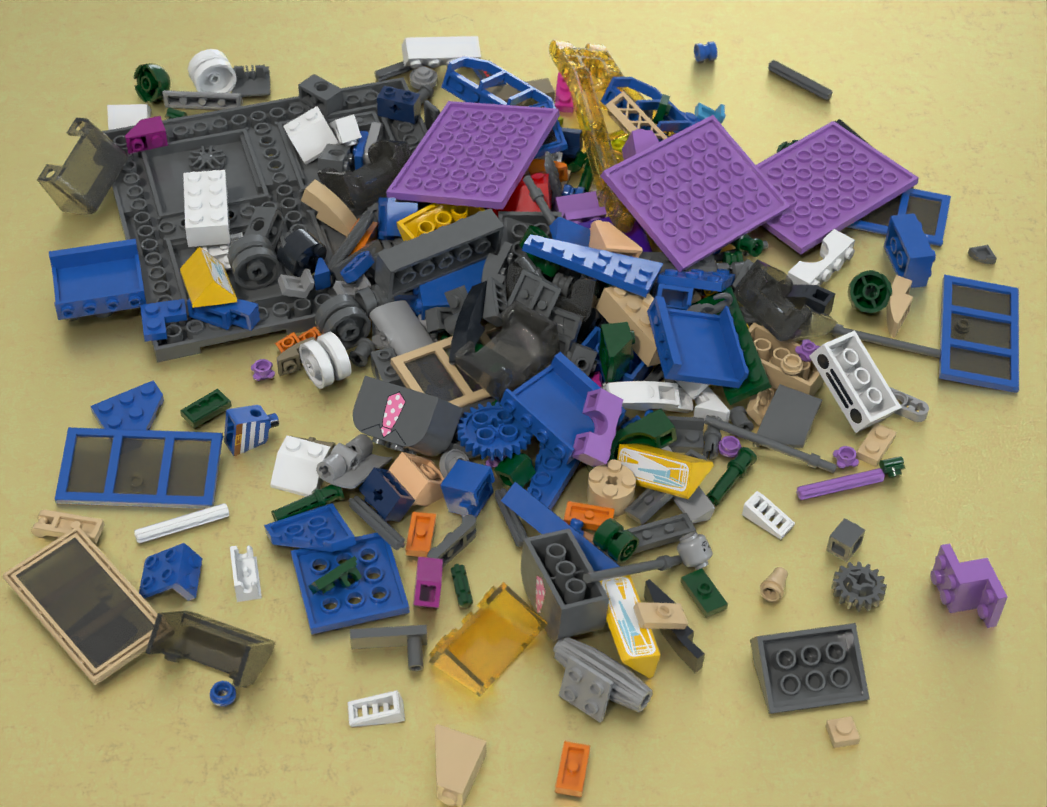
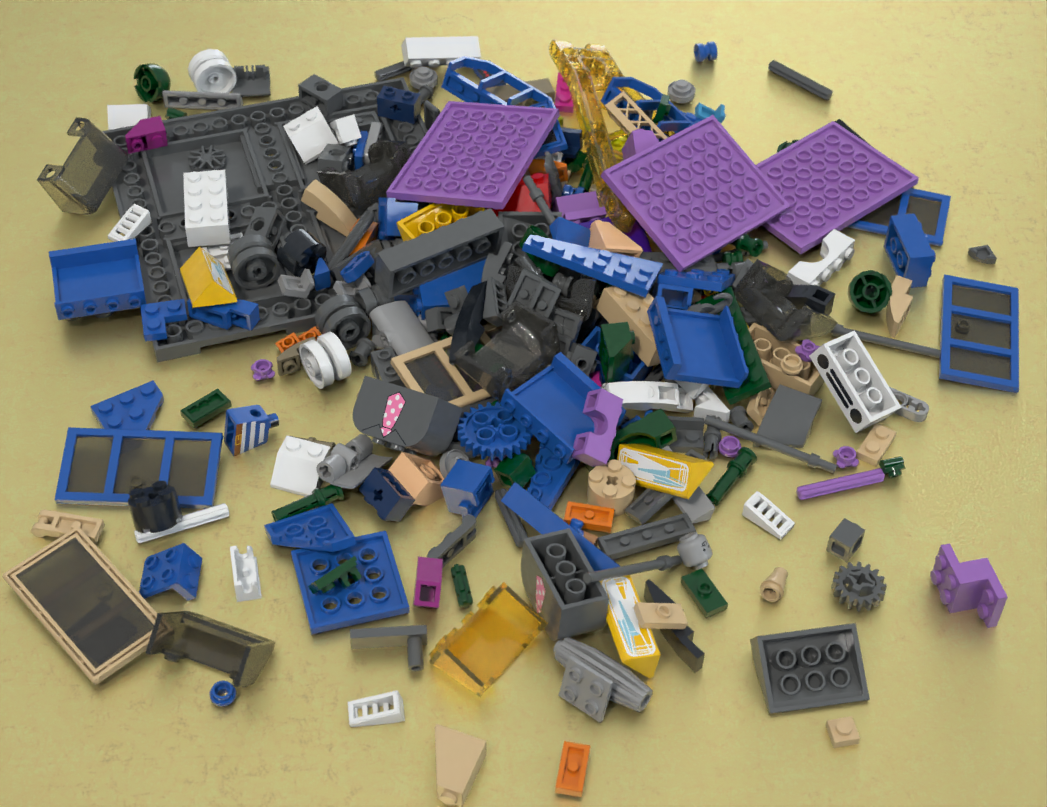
(134, 214): none -> white slope
(154, 507): none -> black brick
(377, 523): dark grey axle -> none
(420, 534): orange plate -> none
(617, 541): dark green wheel -> none
(681, 91): none -> light grey plate

